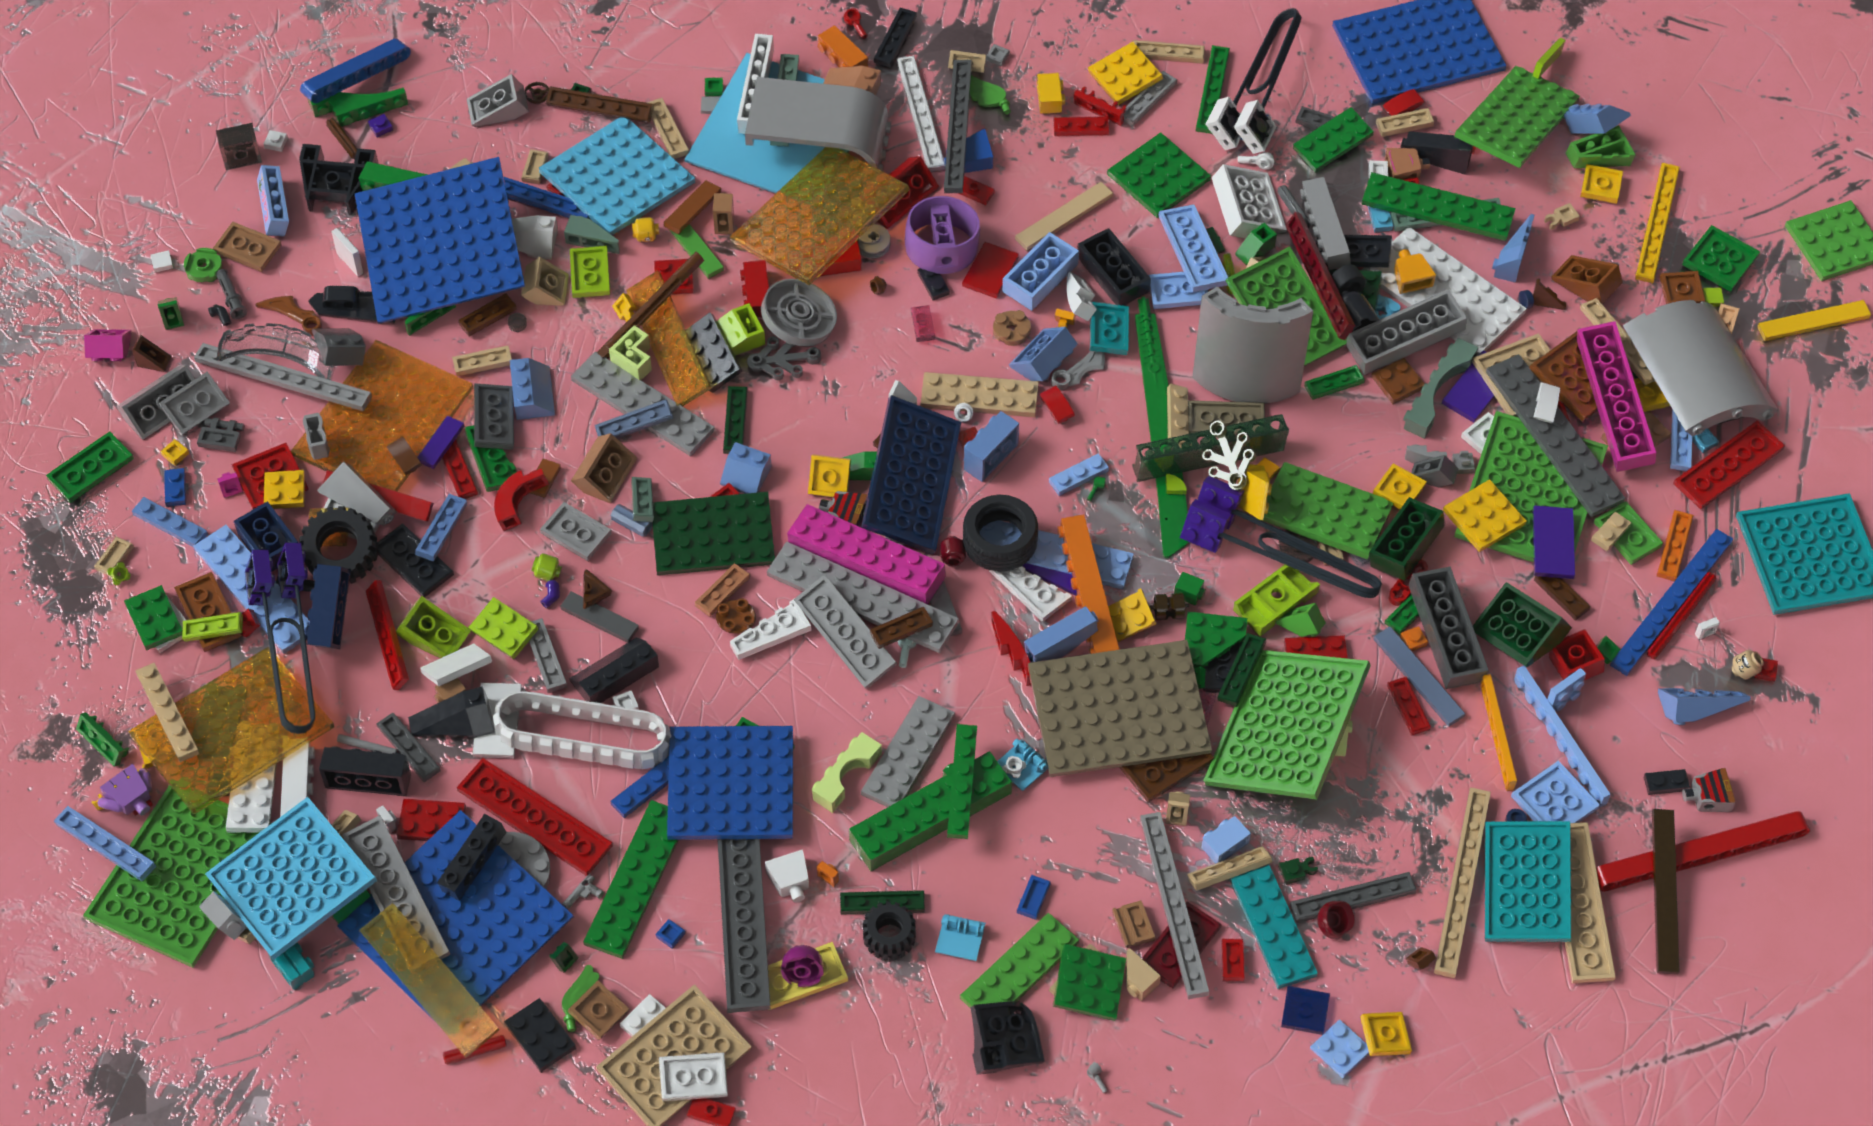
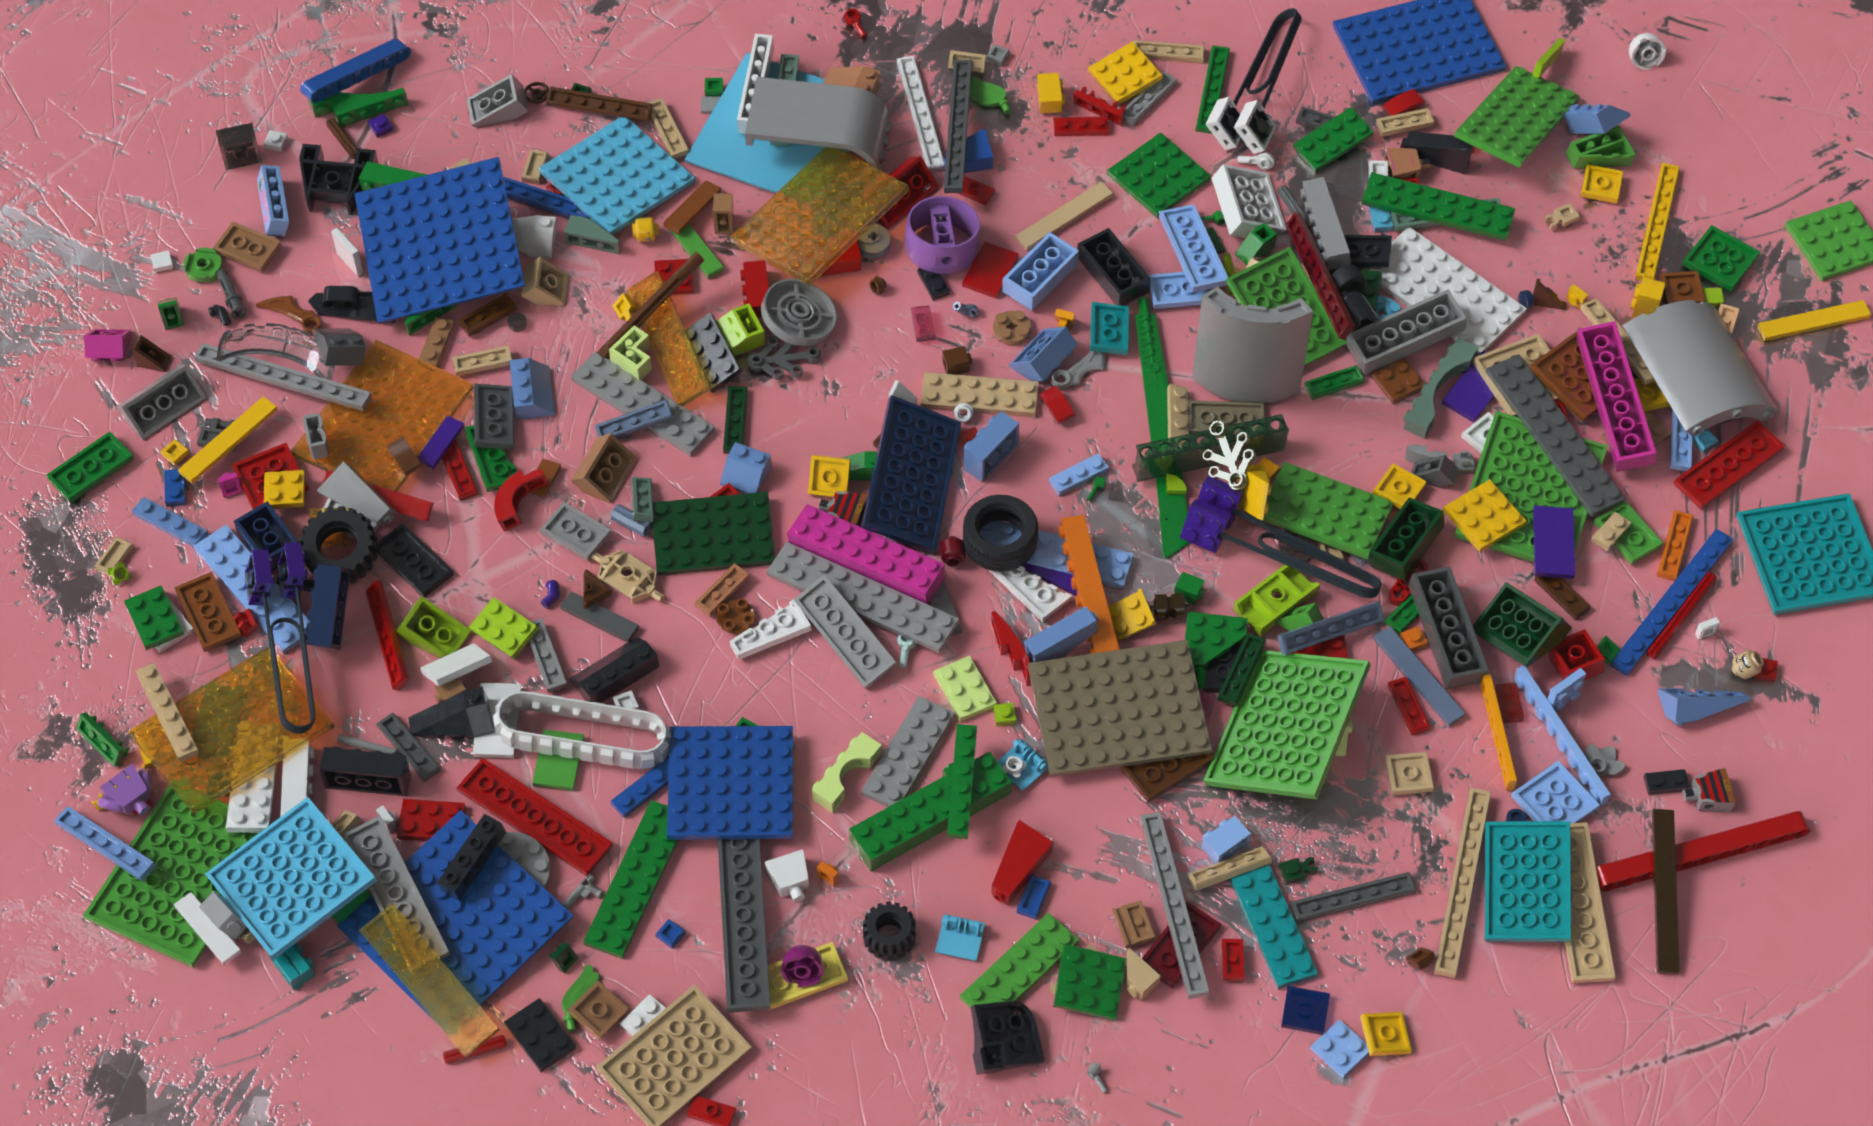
(194, 403): light grey plate -> none
(212, 626): lime tile -> none
(215, 939): none -> white tile
(227, 440): none -> yellow tile
(437, 341): none -> medium nougat plate
(441, 527): medium blue plate -> none
(546, 567): lime head -> none
(557, 771): none -> bright green tile
(589, 271): lime plate -> none
(635, 586): none -> tan plate
(693, 1076): white tile -> none
(840, 49): orange brick -> none
(863, 901): dark green tile -> none
(895, 37): black plate -> none
(901, 627): reddish brown plate -> none
(956, 360): none -> reddish brown brick
(964, 688): none -> yellowish green plate
(966, 309): none -> sand blue arm
(1004, 714): none -> lime plate
(1021, 859): none -> red slope
(1080, 296): white slope -> none
(1177, 808): tan slope -> none
(1217, 217): none -> green hand
(1330, 627): none -> sand blue tile
(1335, 919): dark red hat -> none
(1409, 773): none -> tan plate
(1413, 272): light orange torso -> none
(1509, 702): none -> clear red plate
(1511, 256): medium blue wedge -> none
(1546, 402): white slope -> none
(1576, 296): none -> yellow plate
(1589, 278): dark orange slope -> none
(1604, 760): none -> light grey plate
(1646, 51): none -> white cylinder
(1648, 296): none -> yellow brick

